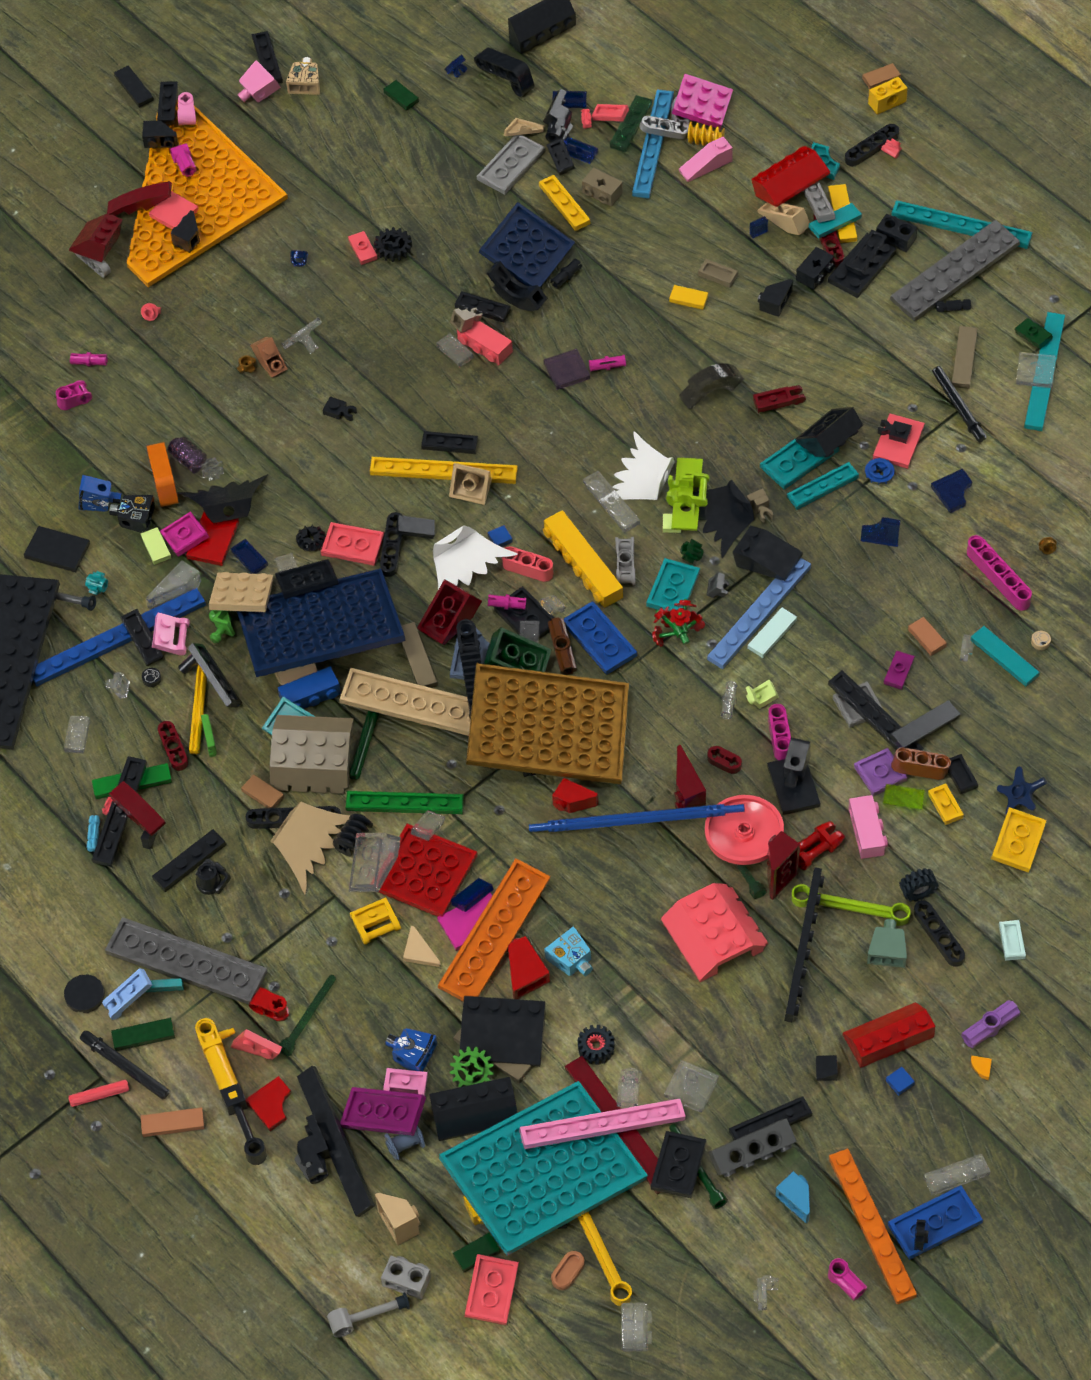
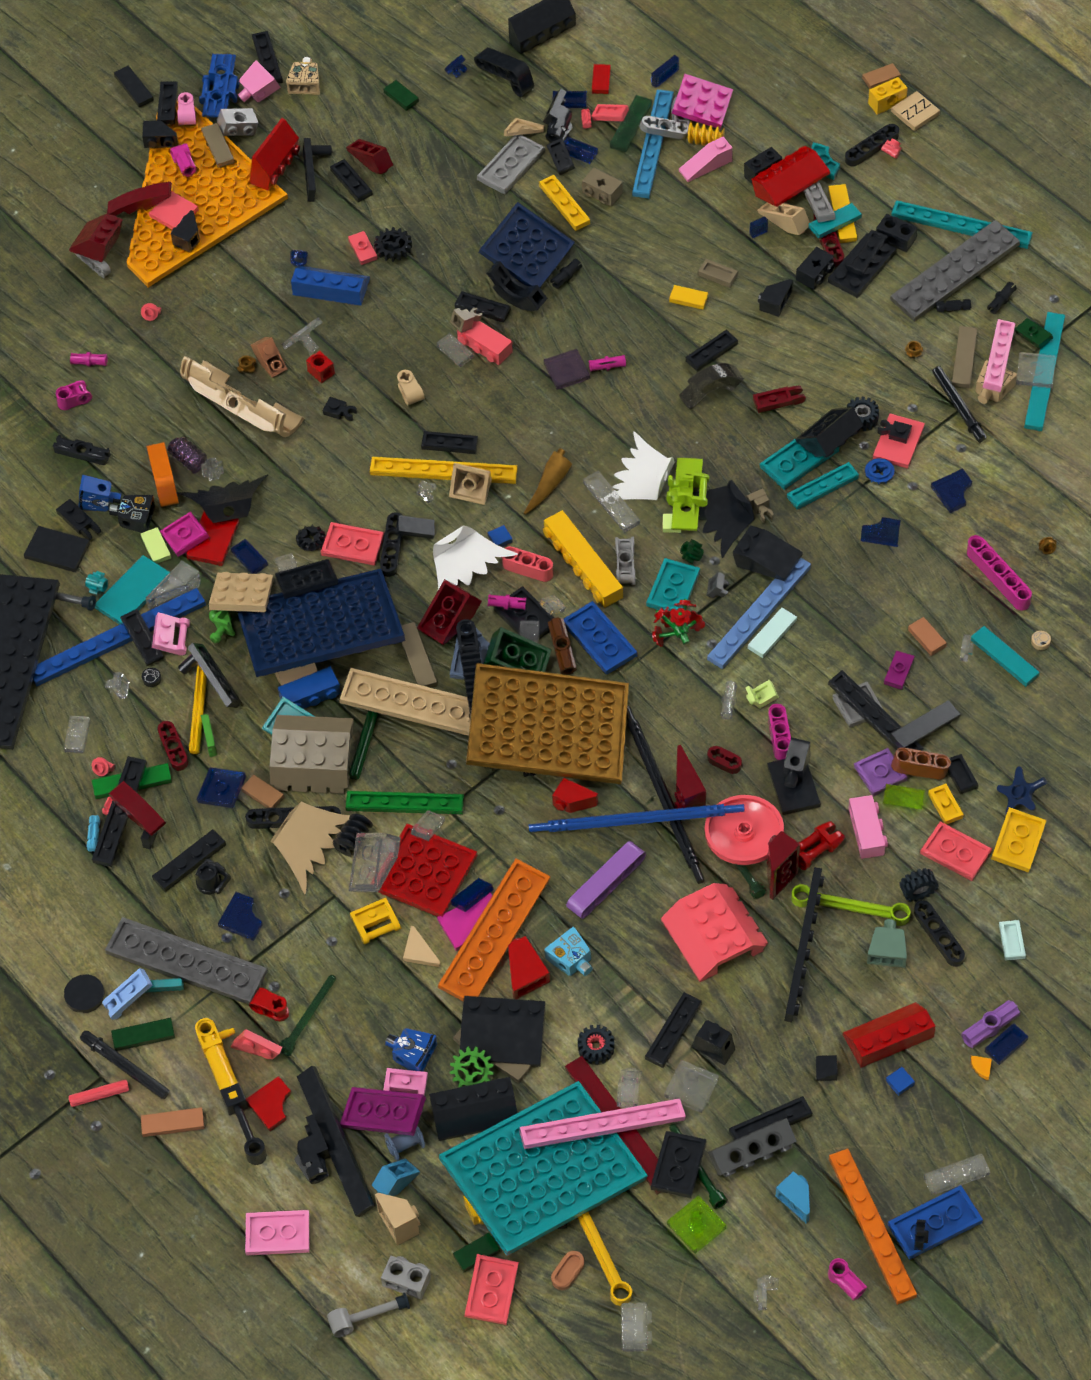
(77, 519): none -> black hinge
(92, 453): none -> black piece
(101, 766): none -> coral plate
(131, 589): none -> teal tile
(212, 384): none -> tan piece
(217, 145): none -> dark tan tile
(221, 787): none -> clear blue tile
(223, 84): none -> blue piece
(237, 122): none -> light grey brick
(240, 918): none -> clear blue tile
(274, 155): none -> red slope
(277, 1232): none -> bright pink plate
(308, 151): none -> black piece
(320, 366): none -> red brick
(329, 285): none -> blue slope
(351, 180): none -> black tile
(371, 155): none -> dark red slope
(395, 1177): none -> dark azure slope
(409, 387): none -> tan piece
(425, 490): none -> clear piece
(554, 472): none -> pearl gold piece
(601, 79): none -> red tile
(606, 880): none -> medium lavender beam
(663, 794): none -> black axle
(665, 71): none -> clear blue tile
(673, 1030): none -> black tile
(696, 1224): none -> clear neon green tile
(711, 350): none -> black tile
(714, 1042): none -> black torso
(761, 163): none -> black brick
(870, 408): none -> black bush
(914, 345): none -> pearl gold plate
(915, 111): none -> tan tile
(956, 851): none -> coral tile
(985, 394): none -> tan torso
(999, 355): none -> bright pink tile
(1001, 297): none -> black pin
(1006, 1043): none -> clear blue tile

